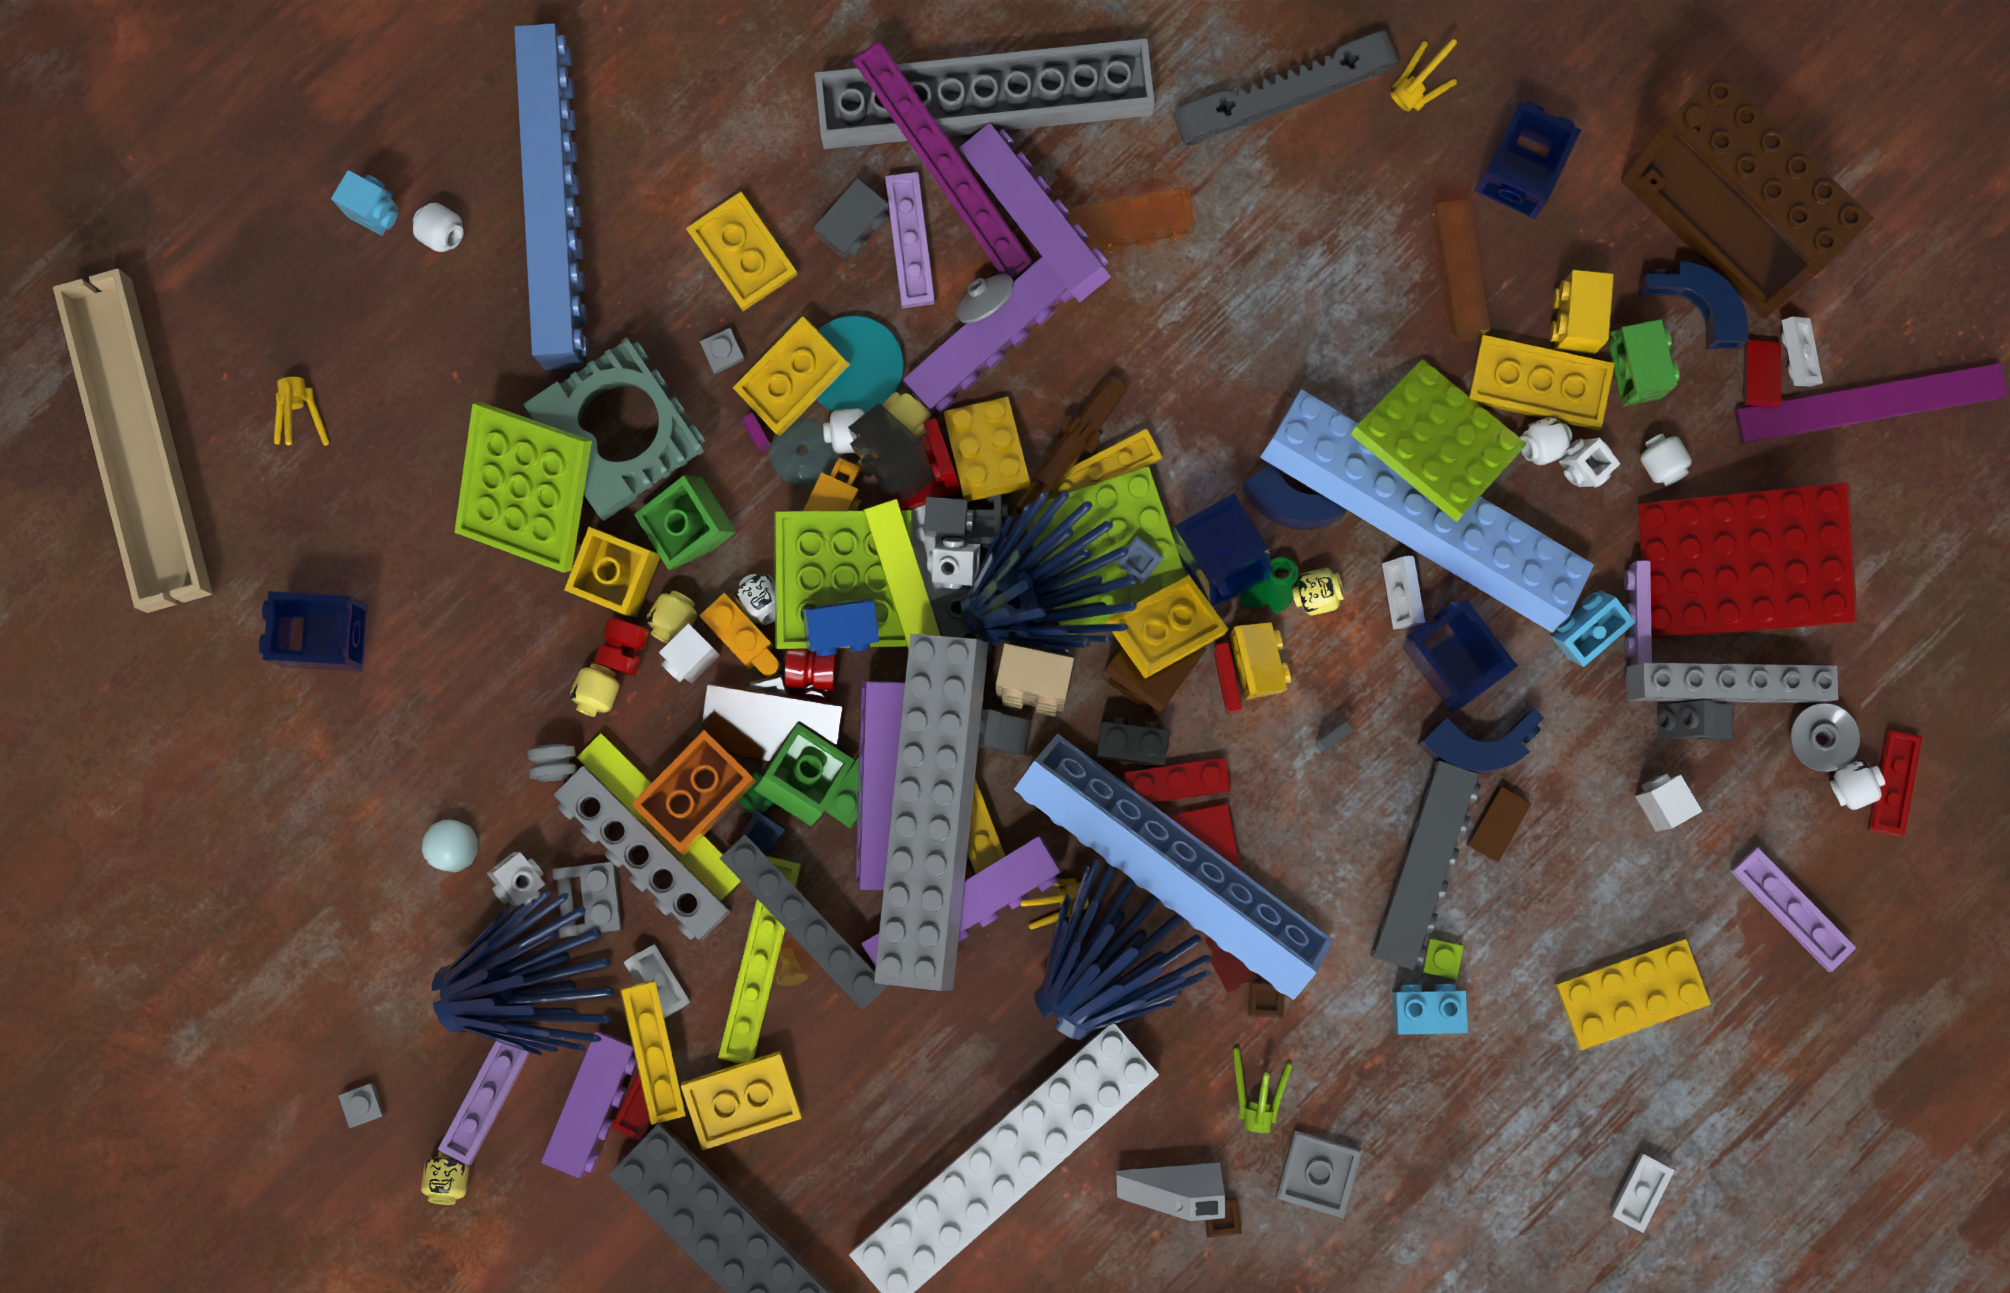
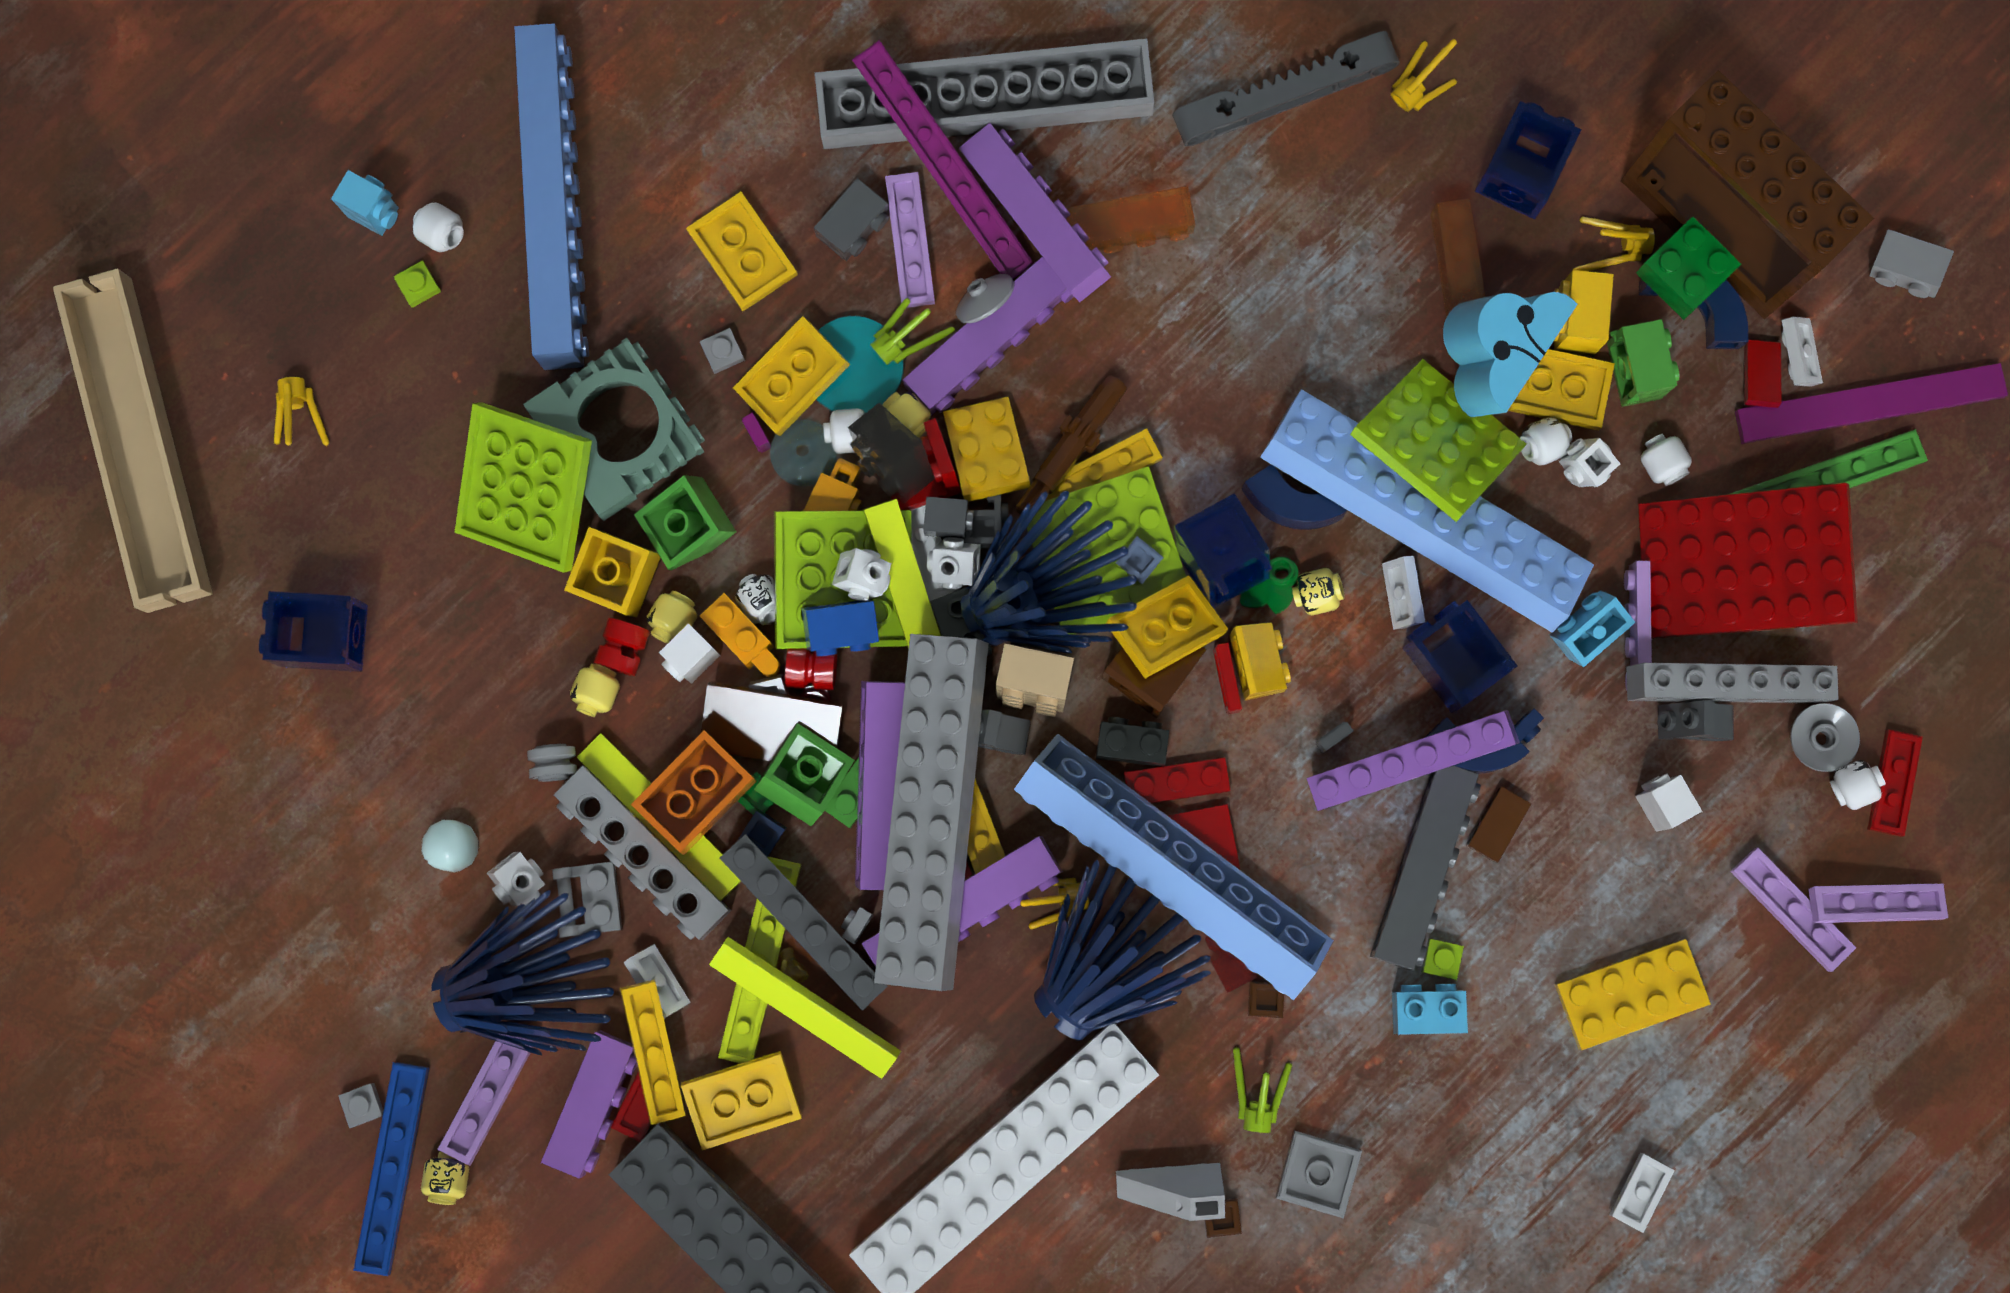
(391, 1169): none -> blue tile
(417, 284): none -> lime plate
(805, 1007): none -> neon yellow tile
(855, 924): none -> light grey plate
(862, 574): none -> white brick
(889, 345): none -> lime plant
(1413, 760): none -> medium lavender brick
(1500, 345): none -> medium azure brick
(1634, 240): none -> yellow plant
(1688, 268): none -> green brick
(1853, 467): none -> bright green tile
(1878, 903): none -> lavender plate
(1911, 264): none -> light grey brick

